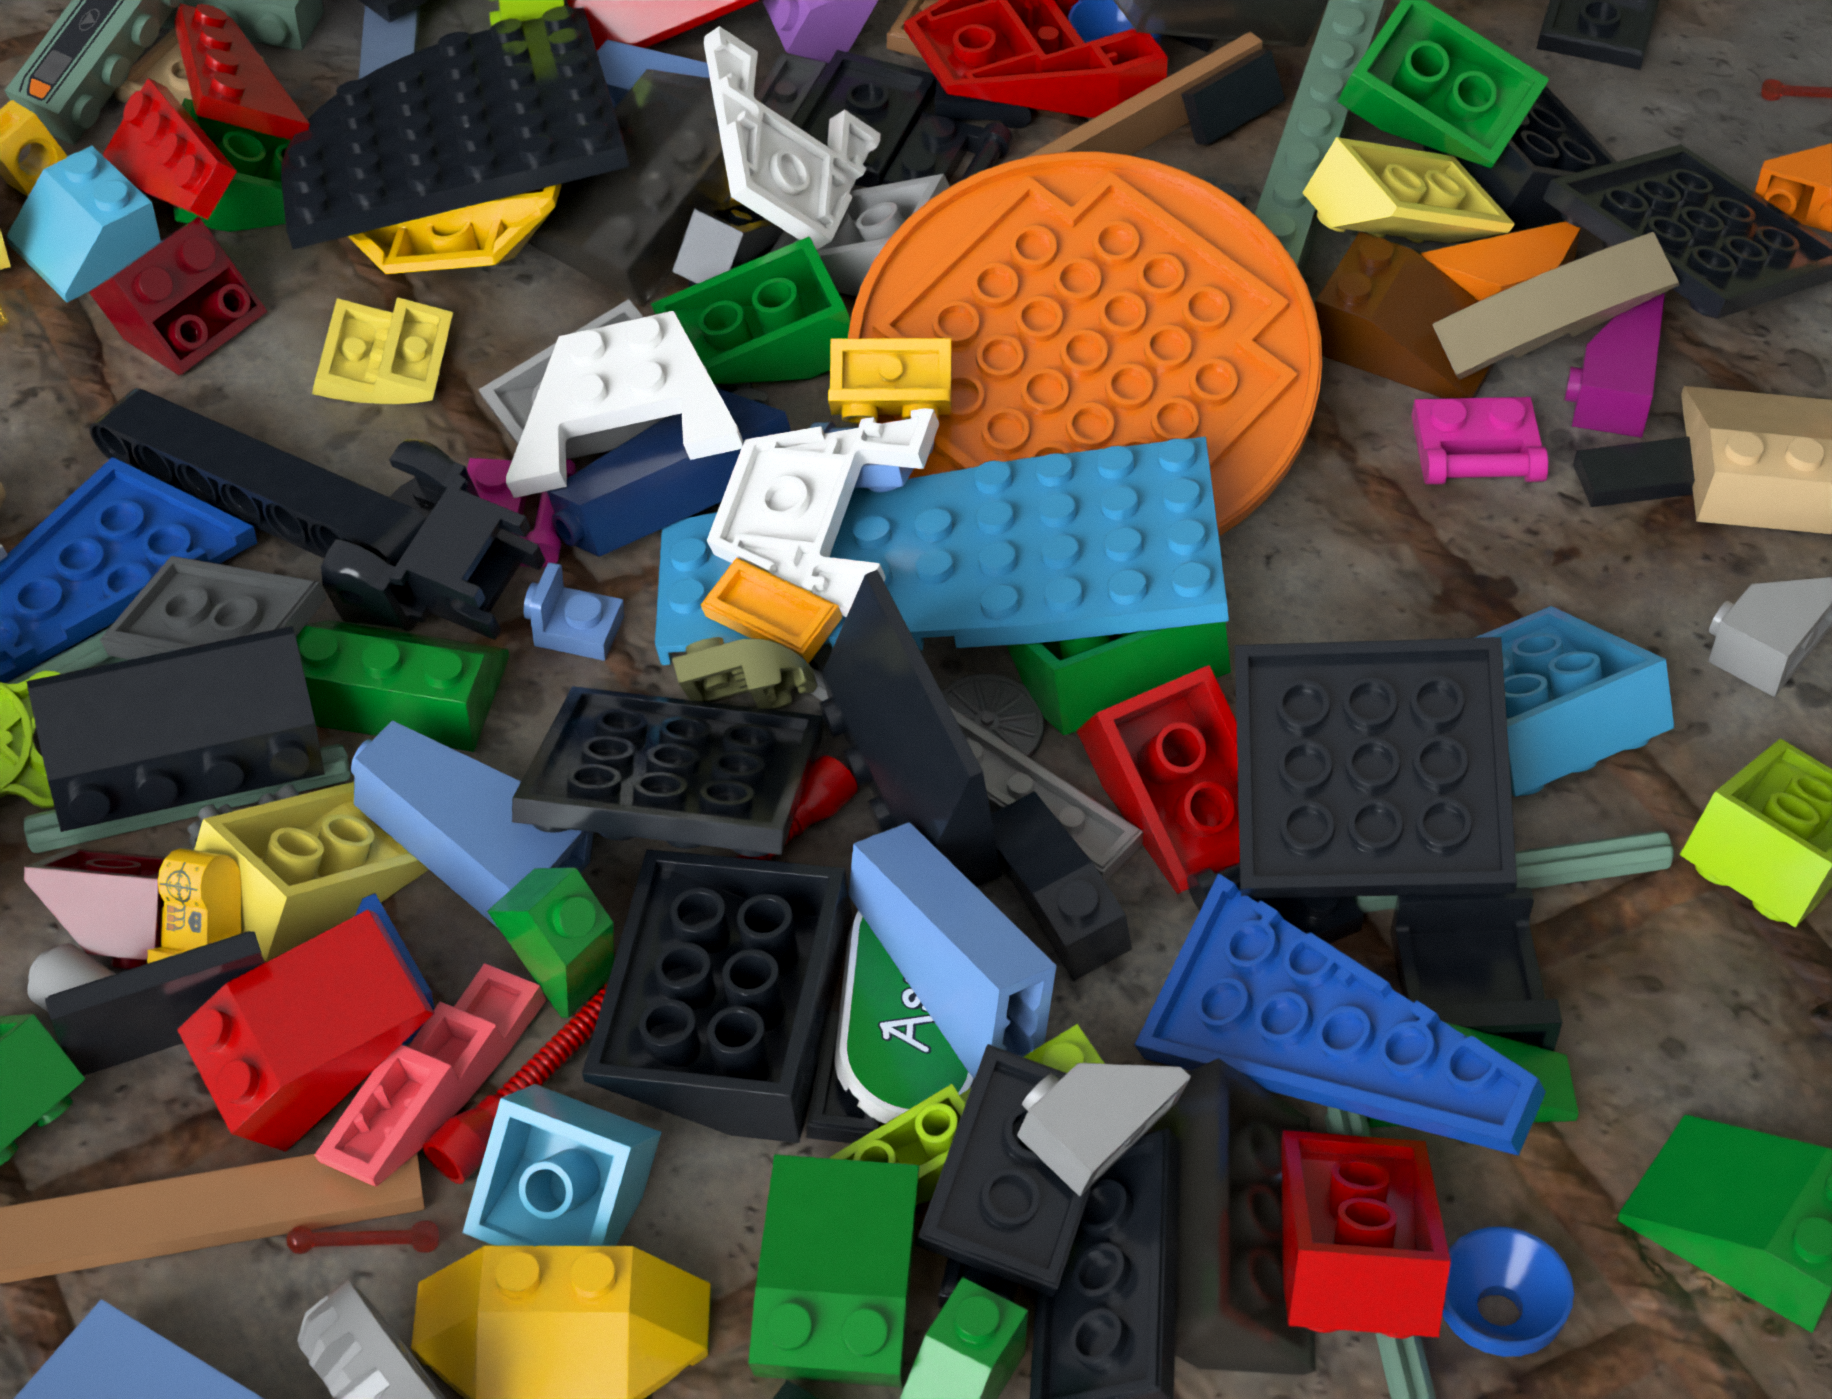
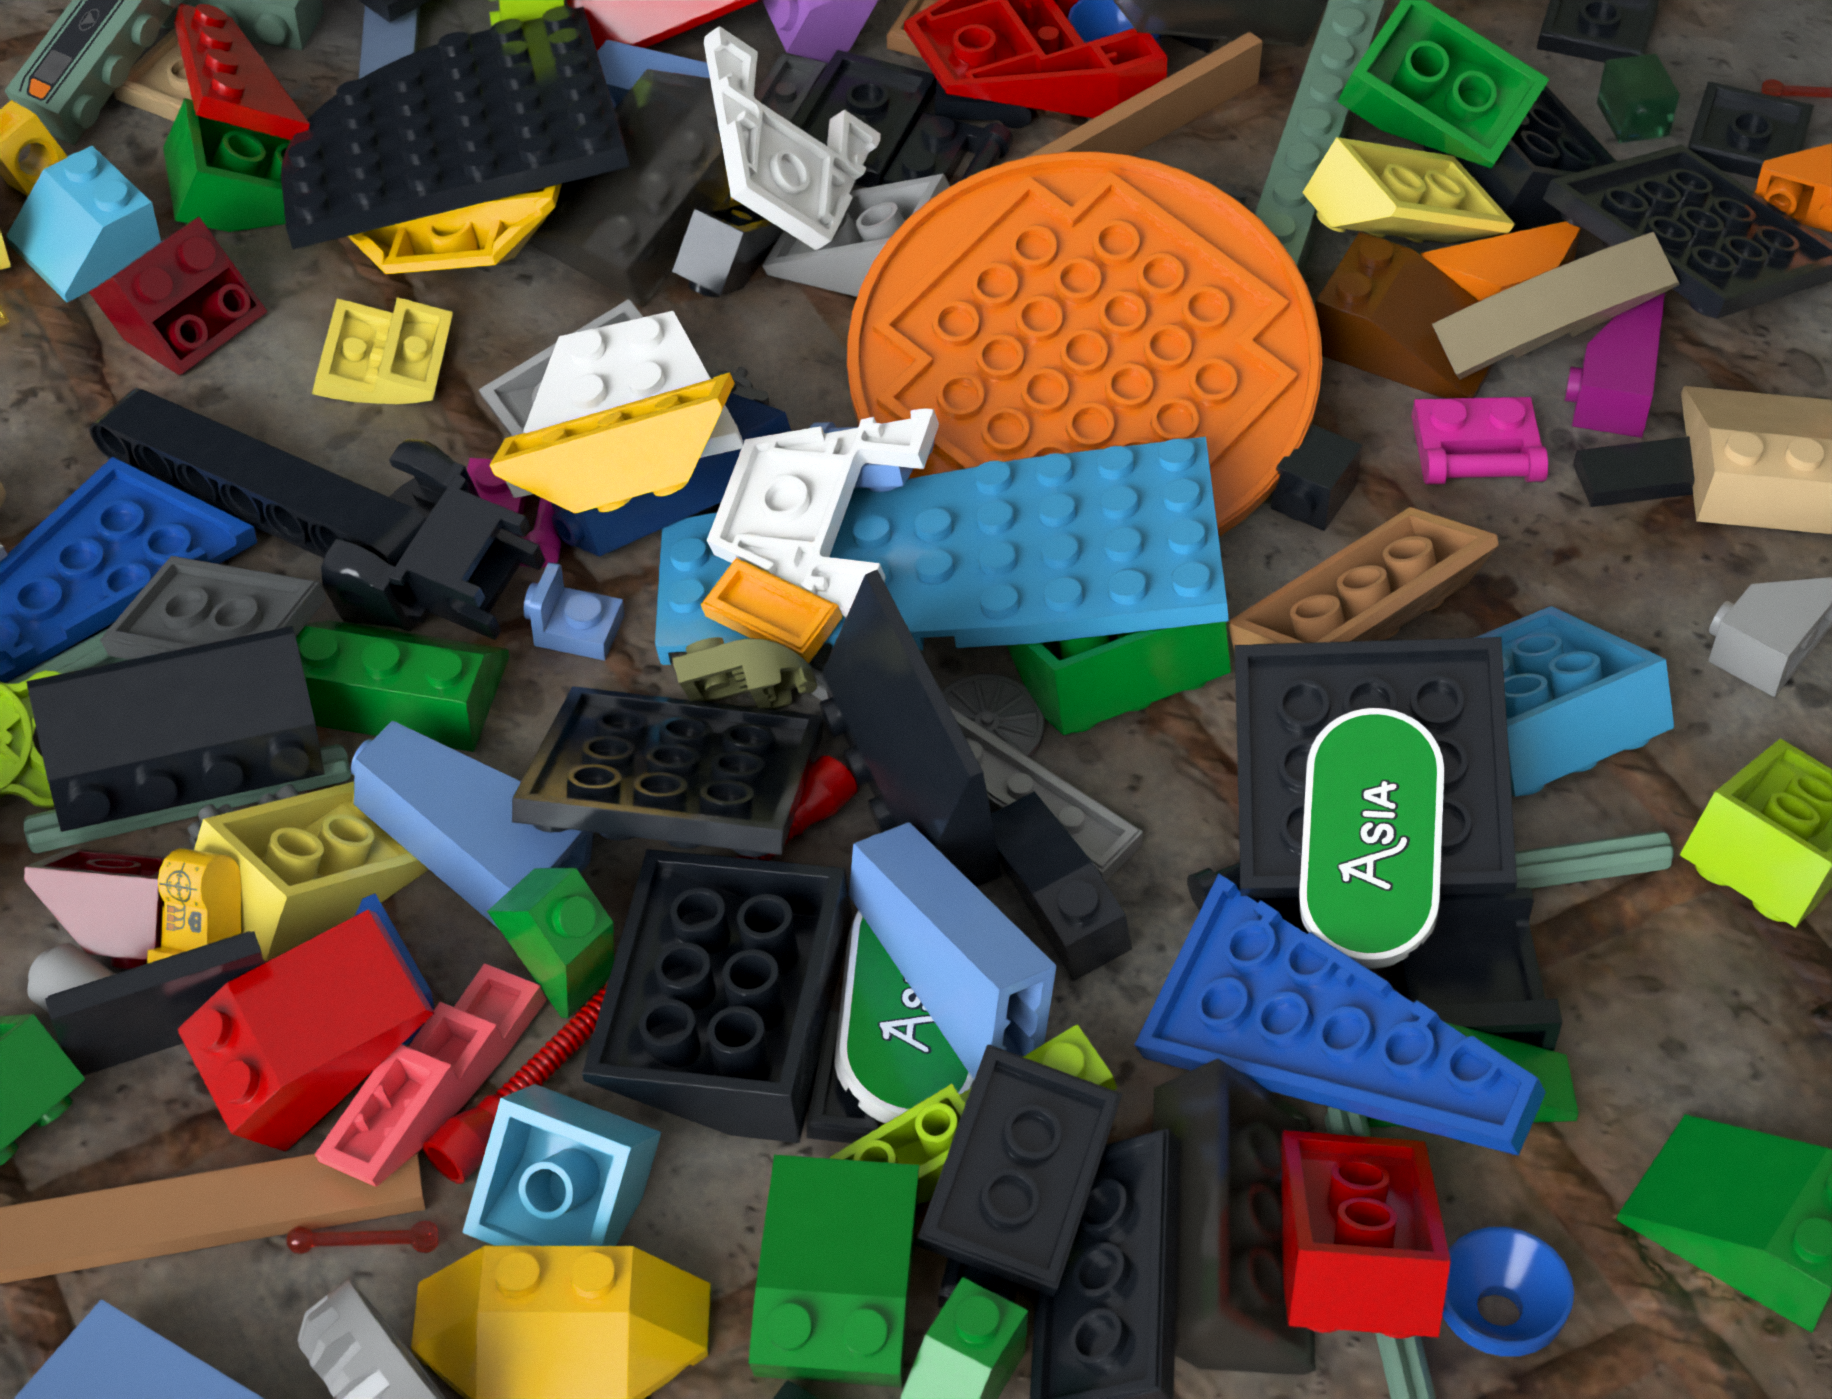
(168, 152): red wing -> none
(617, 451): none -> yellow wedge
(764, 317): green slope -> none
(889, 377): yellow bracket -> none
(1096, 1116): light grey slope -> none
(1173, 772): red slope -> none
(1233, 97): black tile -> none
(1317, 477): none -> black brick
(1370, 584): none -> medium nougat slope
(1372, 836): none -> green tile
(1637, 98): none -> clear green brick
(1745, 128): none -> black tile

